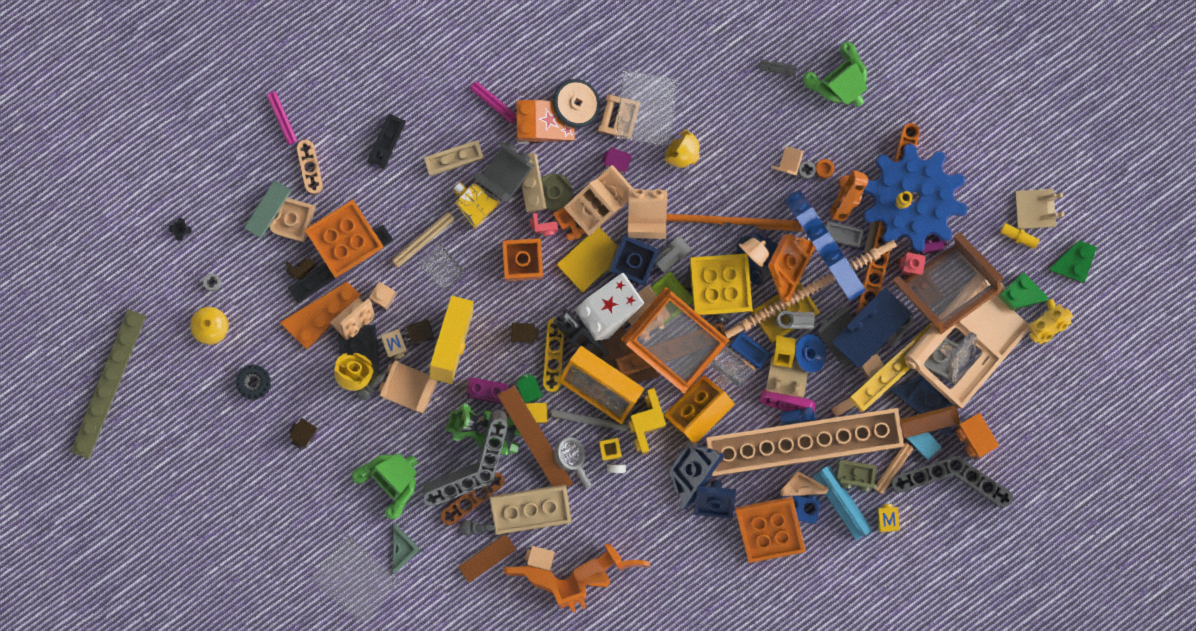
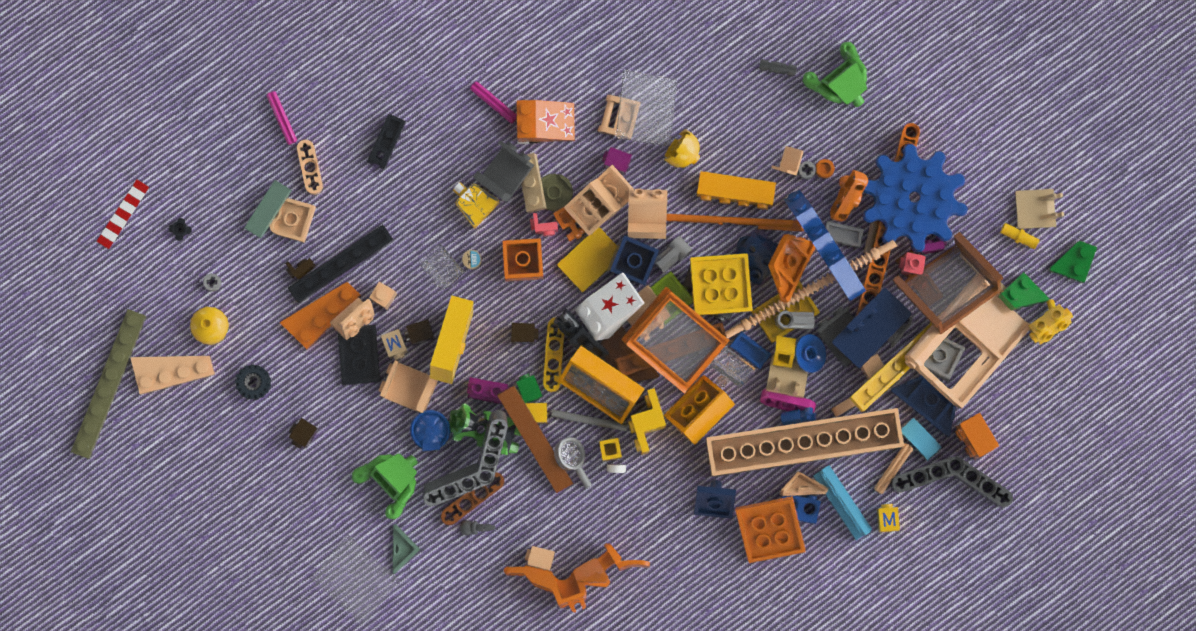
(123, 214): none -> sticker
(165, 372): none -> light nougat wing
(344, 238): orange plate -> none
(353, 371): yellow cylinder -> none
(366, 392): dark grey bar -> none
(423, 239): tan axle -> none
(430, 430): none -> blue piece
(453, 158): tan plate -> none
(471, 259): none -> tile
(487, 558): dark orange tile -> none
(530, 509): tan tile -> none
(570, 113): light nougat wheel -> none
(692, 470): dark blue wing -> none
(736, 189): none -> light orange brick
(756, 250): light nougat piece -> none
(856, 474): olive bracket -> none
(903, 200): yellow pin -> none
(929, 421): dark orange tile -> none
(960, 357): clear tile -> none

